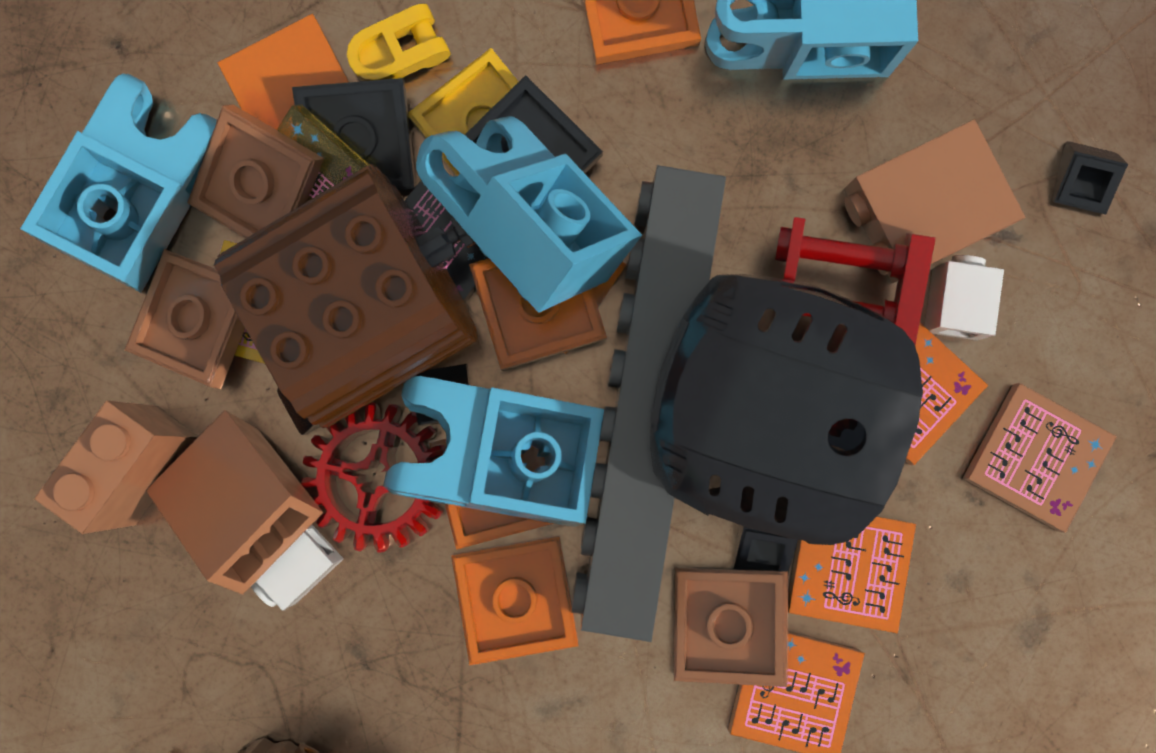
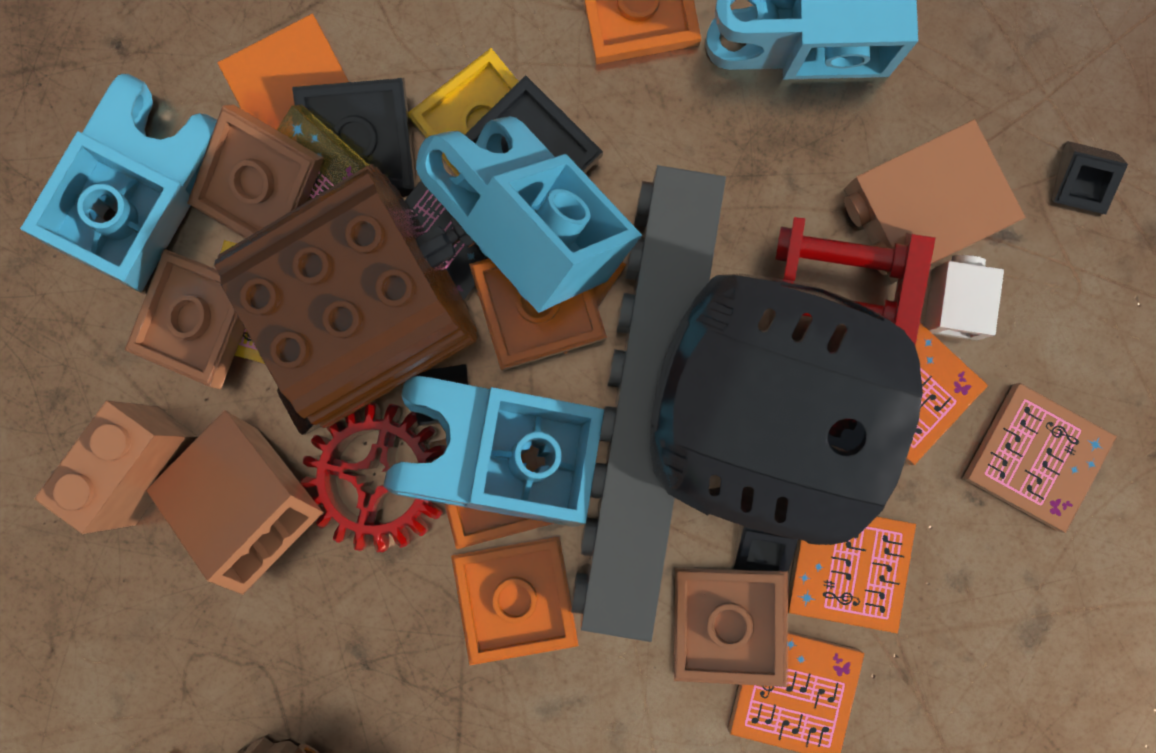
(297, 570): white brick -> none
(377, 53): yellow plate -> none

